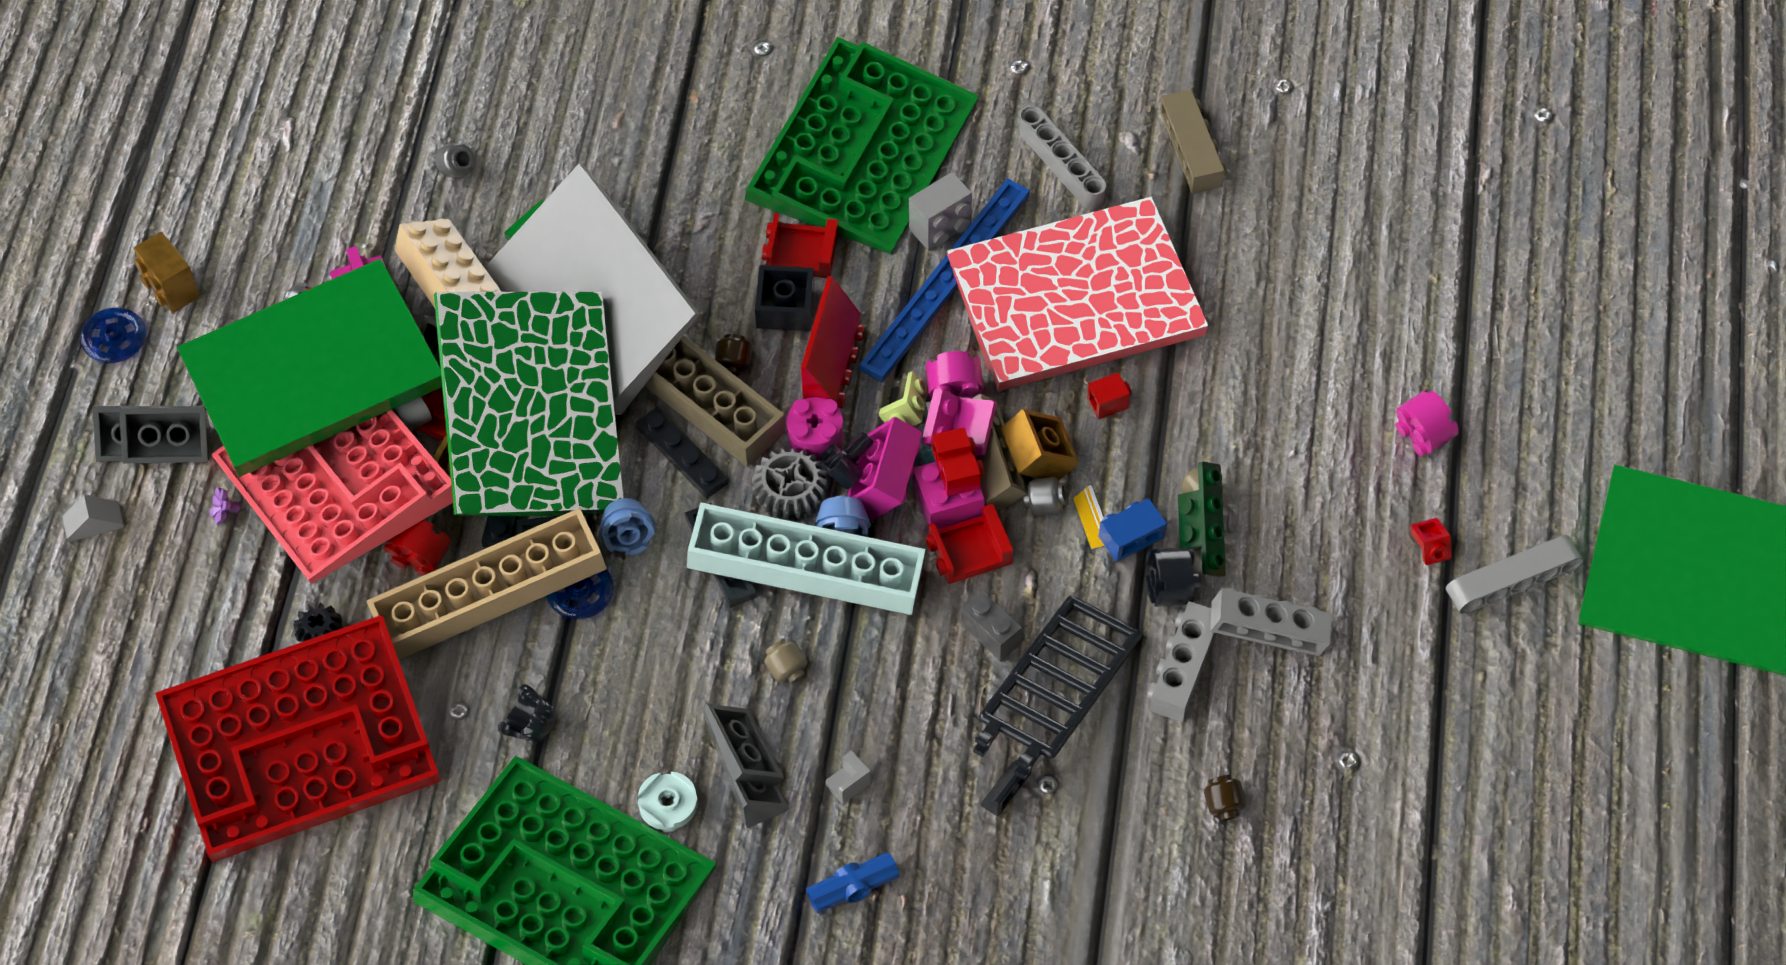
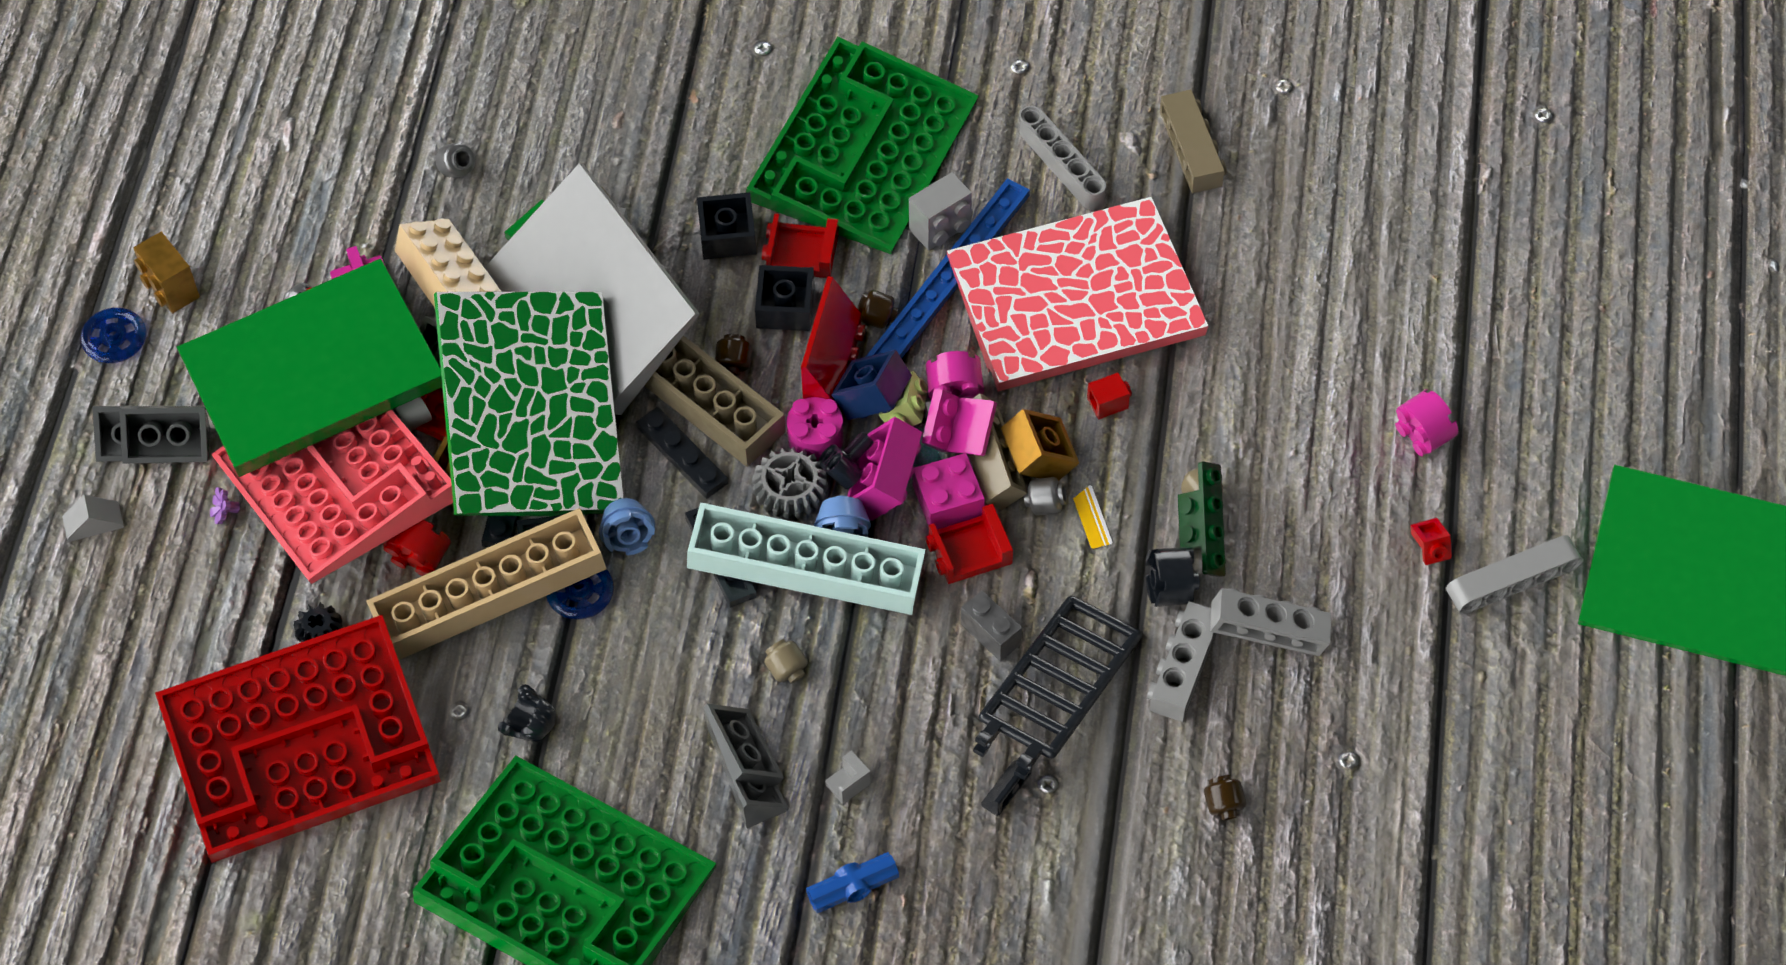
(667, 785): light aqua plate -> none
(726, 226): none -> black brick
(871, 385): none -> dark blue brick
(877, 309): none -> dark brown head
(956, 461): red brick -> none
(1132, 529): blue brick -> none

